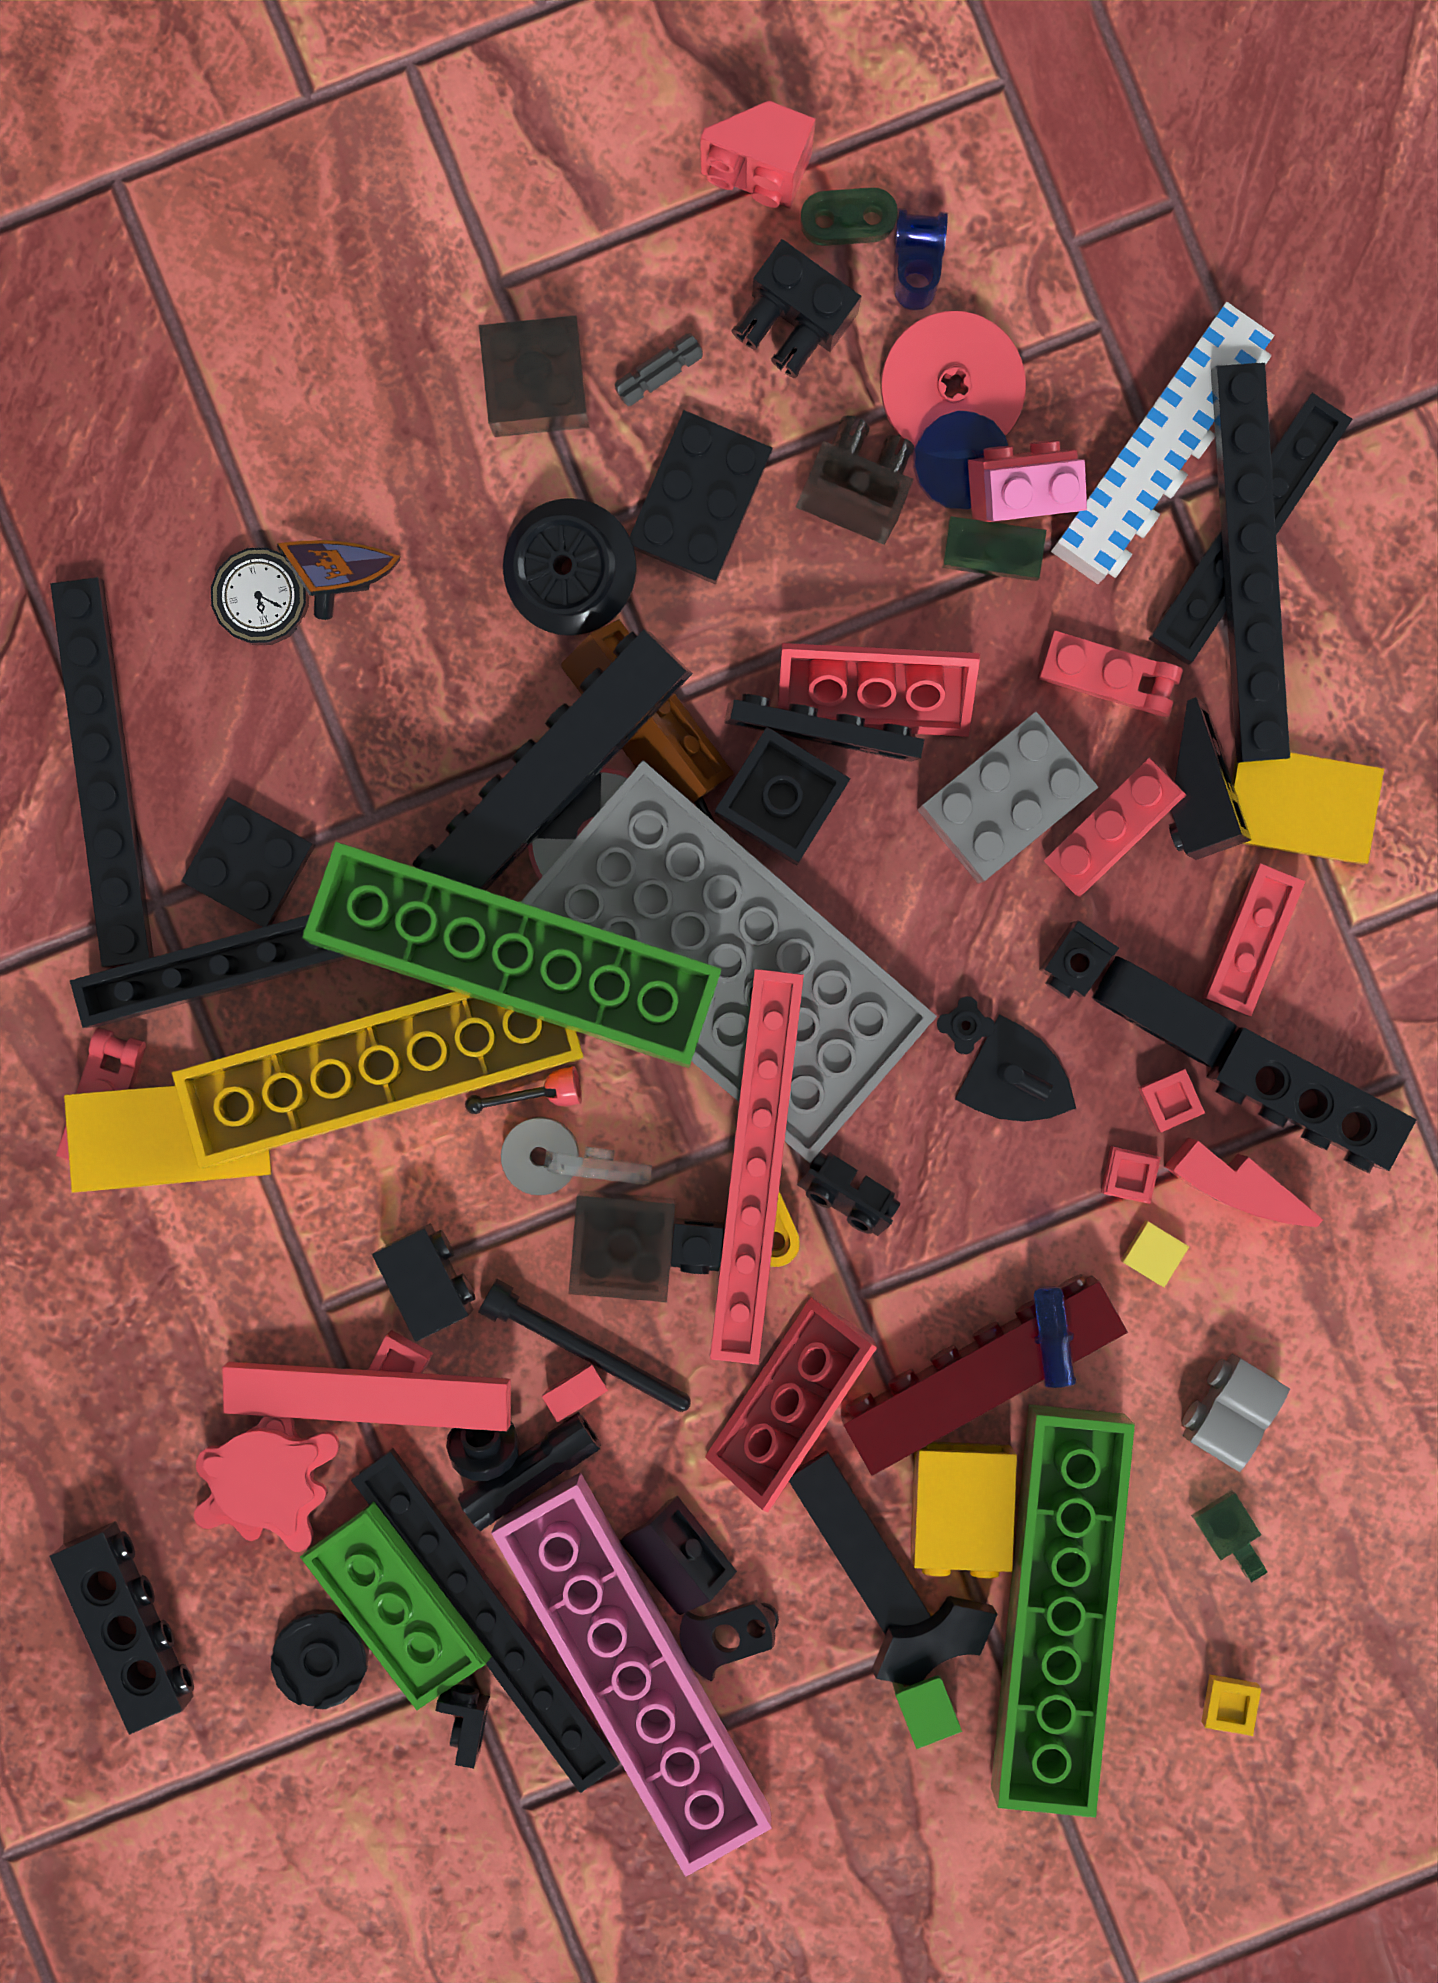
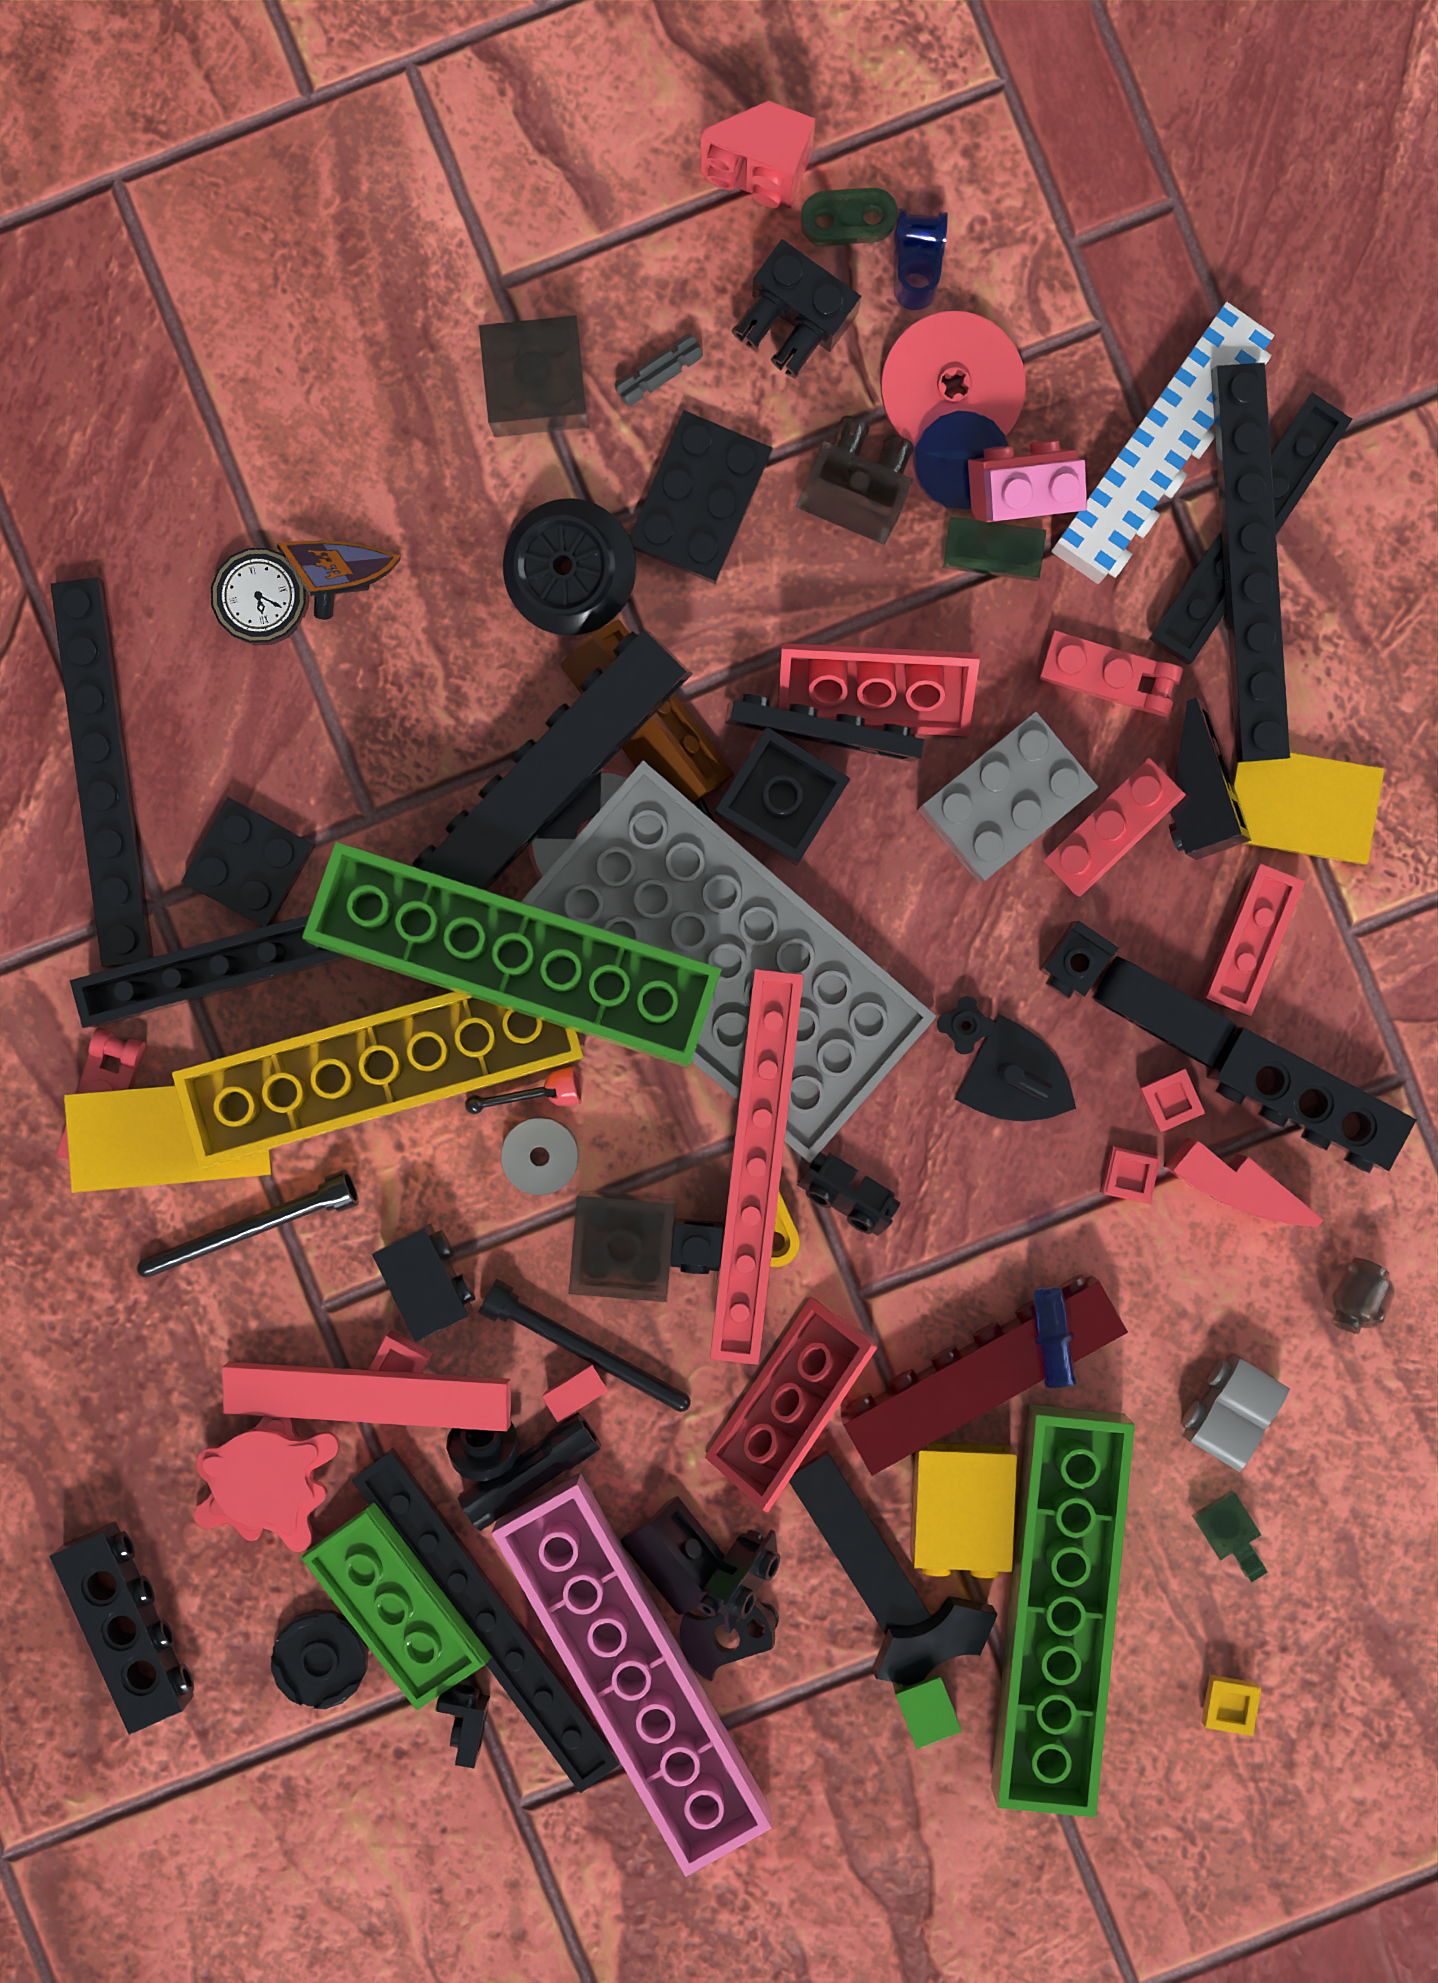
(335, 1193): none -> black piece
(598, 1164): clear plate -> none
(735, 1595): none -> black hinge
(1154, 1253): light yellow tile -> none
(1358, 1295): none -> clear smoke head

